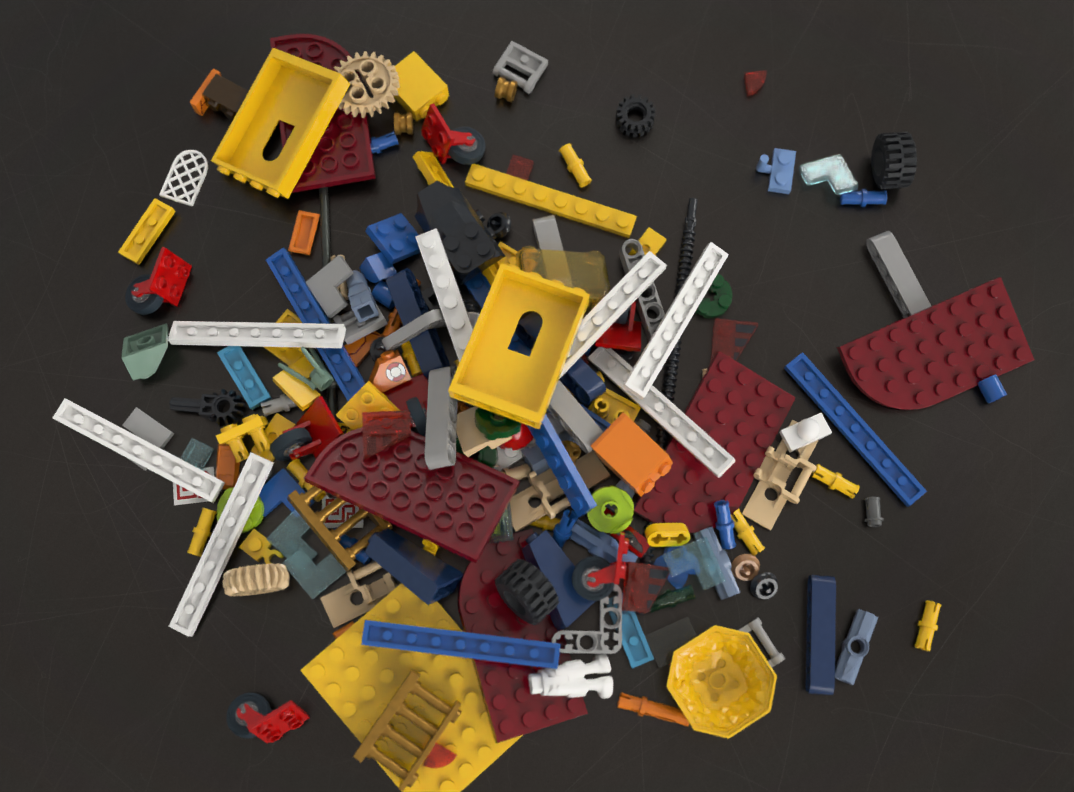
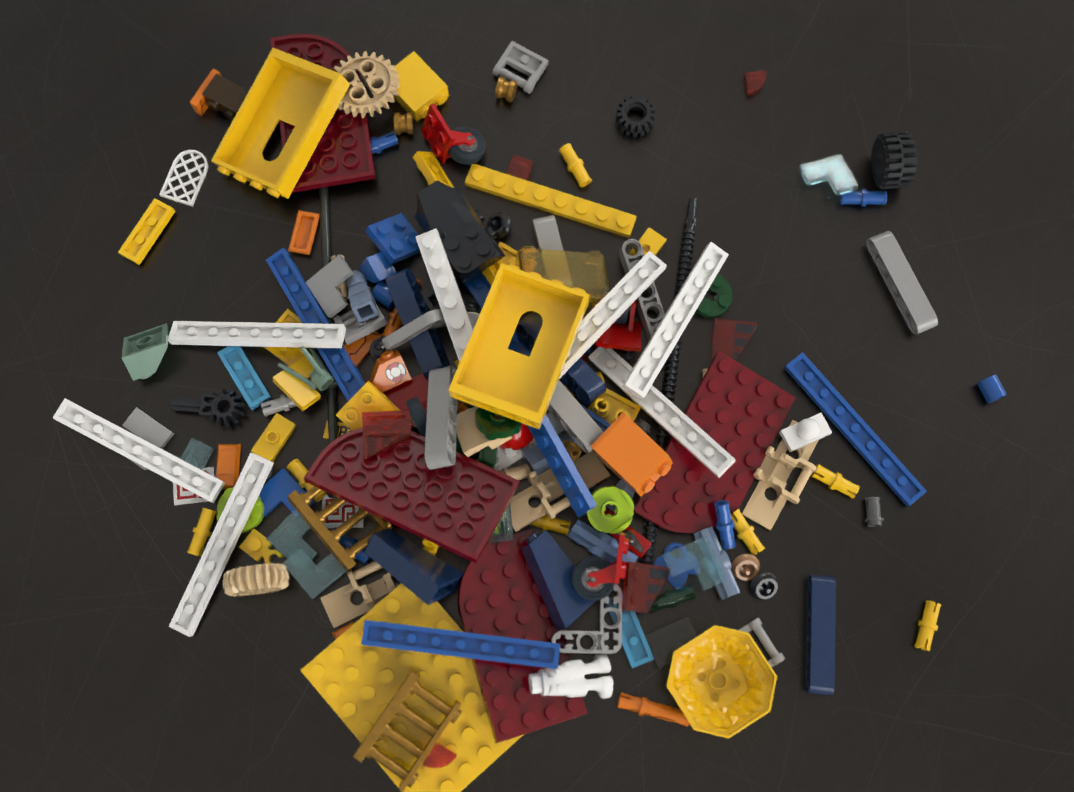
(164, 284): red plate -> none
(233, 435): yellow plate -> none
(252, 717): red plate -> none
(311, 435): red plate -> none
(409, 355): yellow pin -> none
(527, 591): black tyre -> none
(563, 529): blue pin -> none
(667, 534): yellow beam -> none
(780, 170): medium blue plate -> none
(860, 631): sand blue piece -> none
(939, 349): dark red plate -> none

